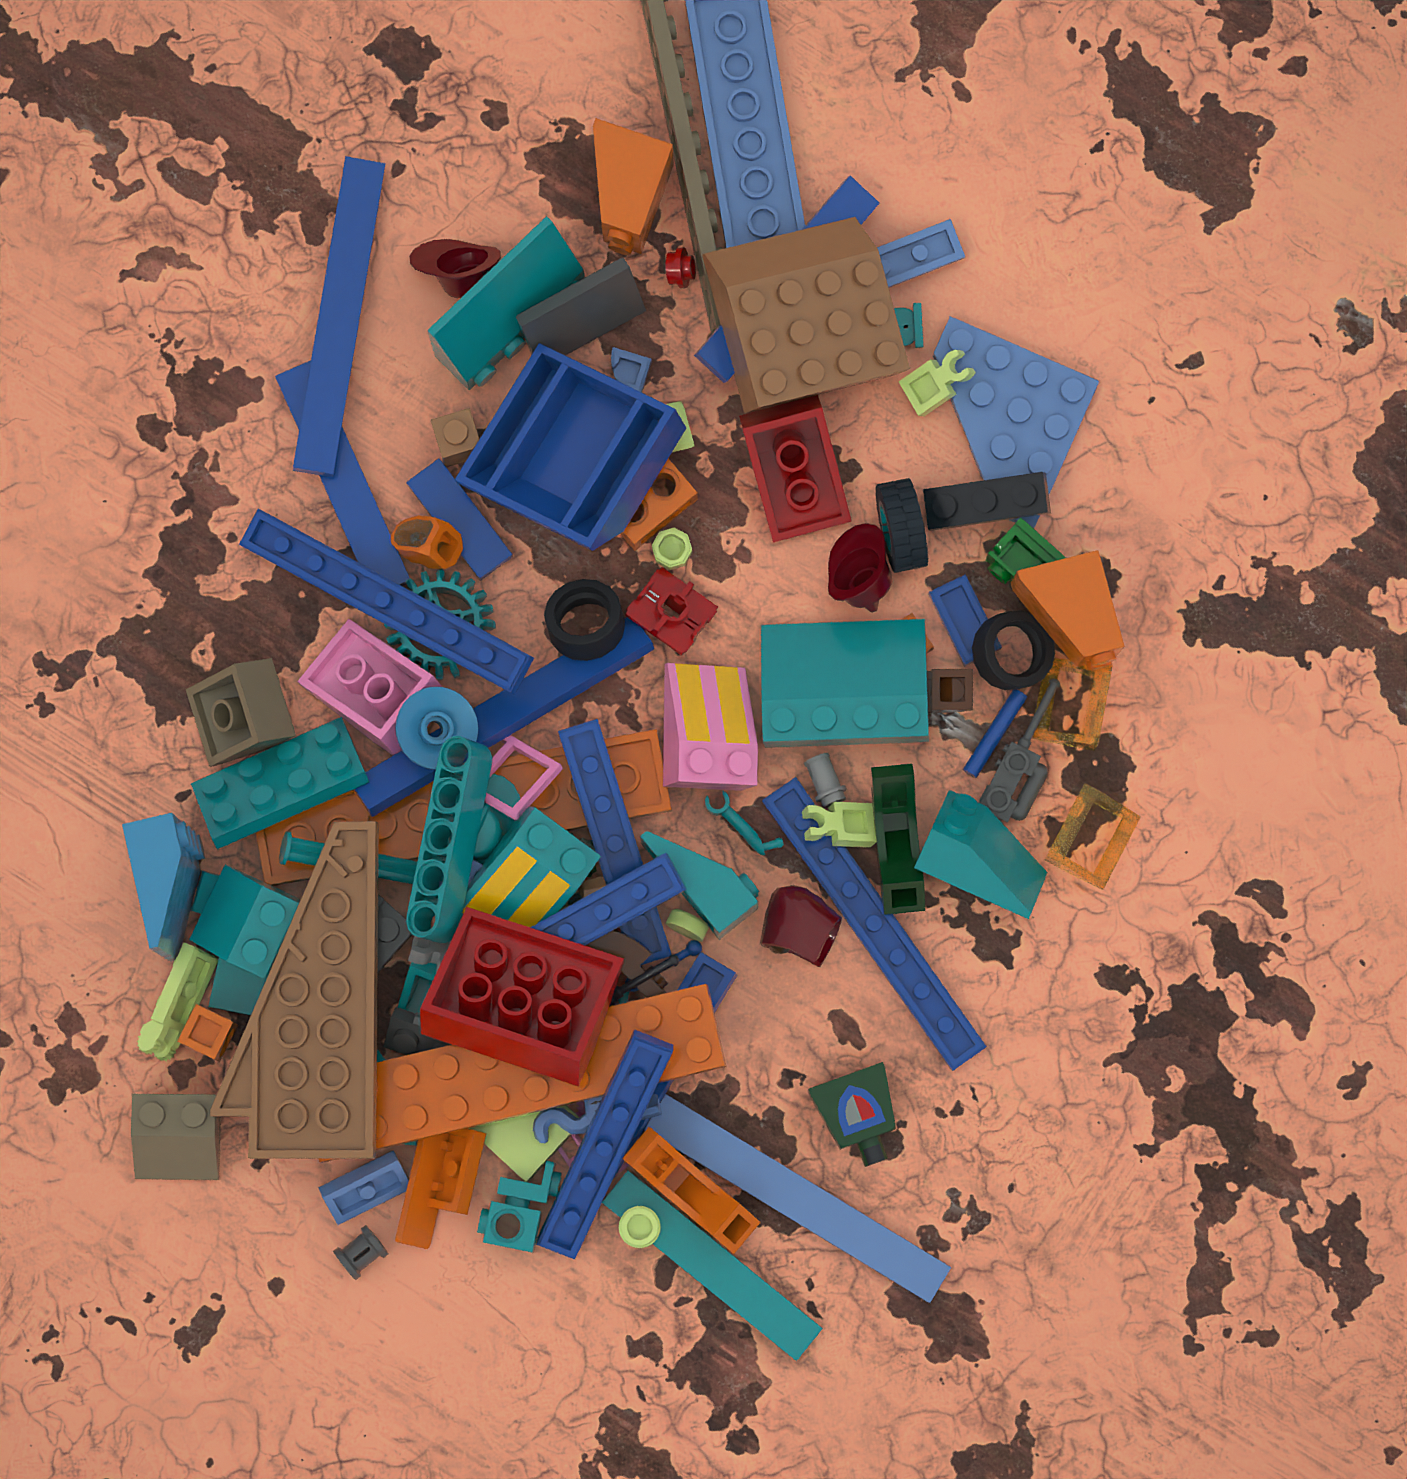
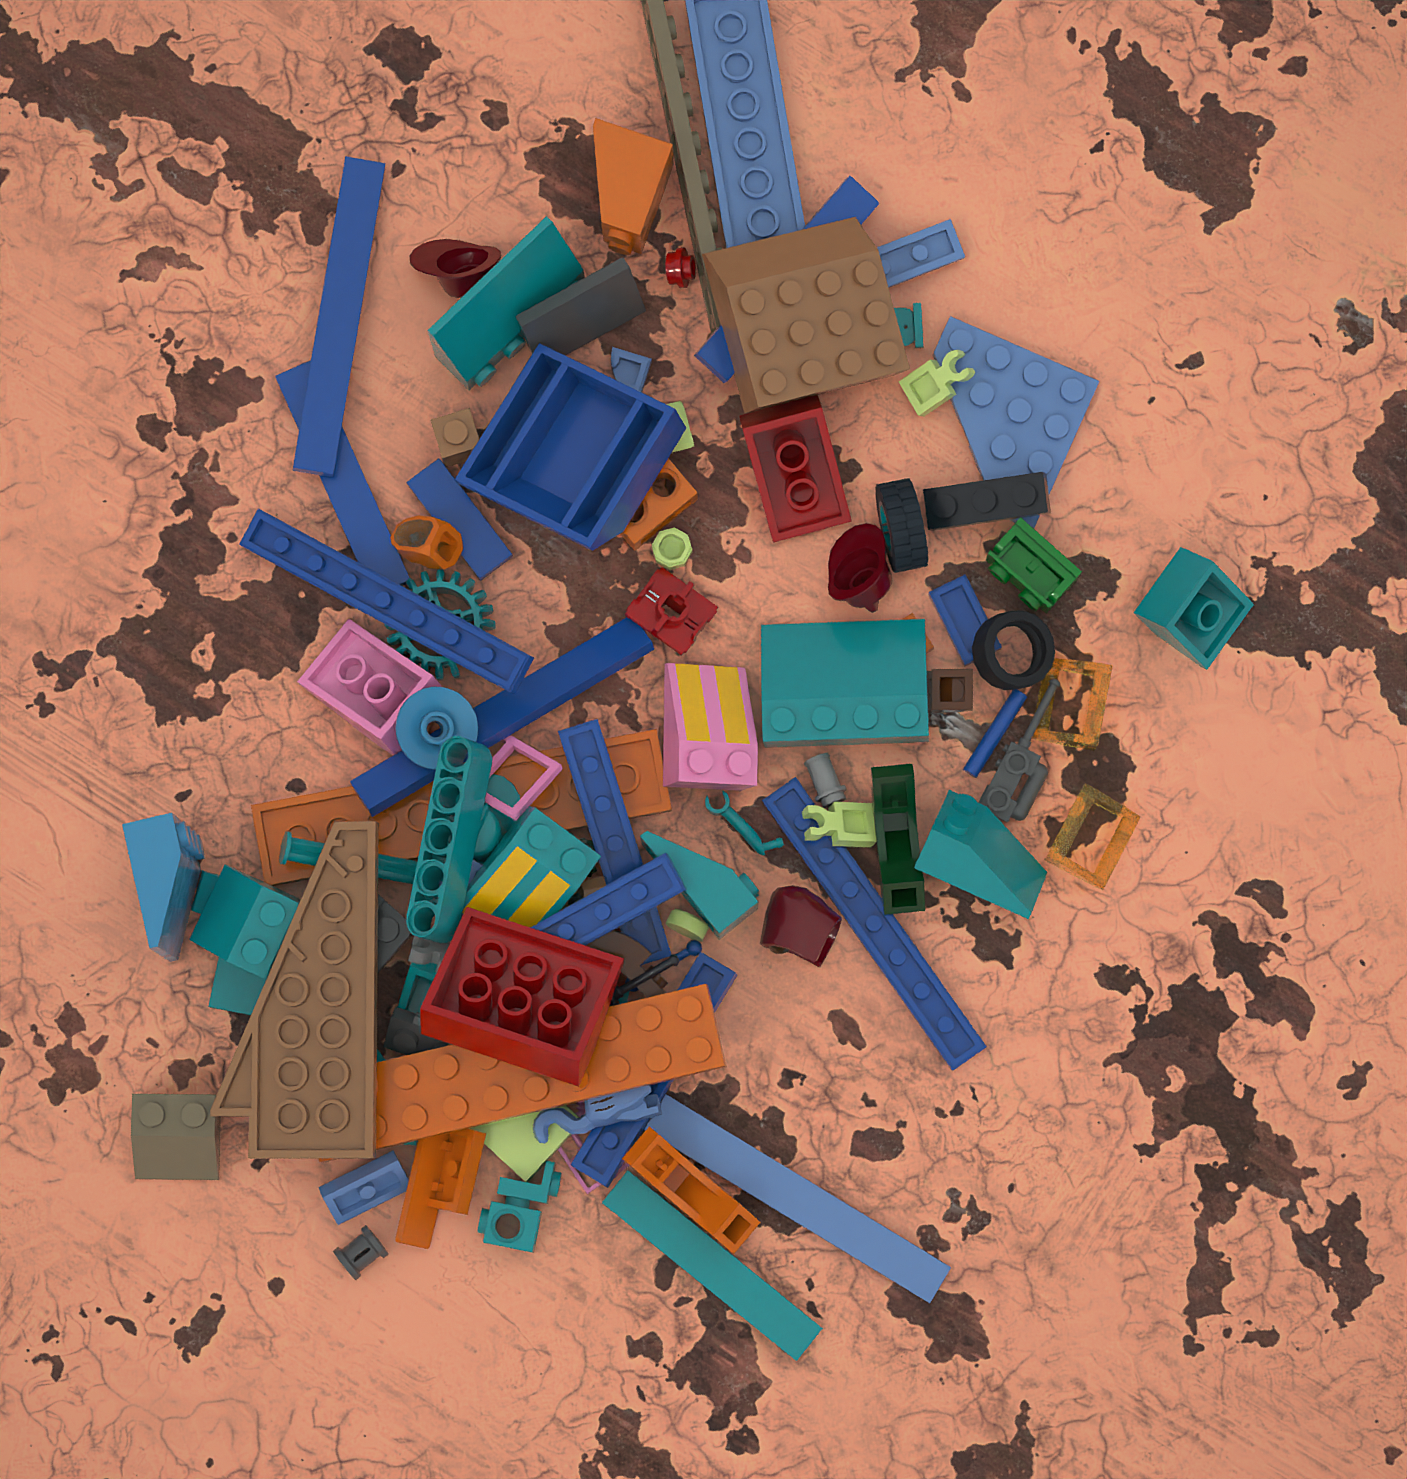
(174, 1006): yellowish green hinge -> none
(207, 1033): orange brick -> none
(240, 711): dark tan slope -> none
(279, 783): teal plate -> none
(577, 594): black tyre -> none
(604, 1144): blue tile -> none
(639, 1227): yellowish green tile -> none
(857, 1111): dark green torso -> none
(1073, 607): orange slope -> none
(1194, 607): none -> teal slope

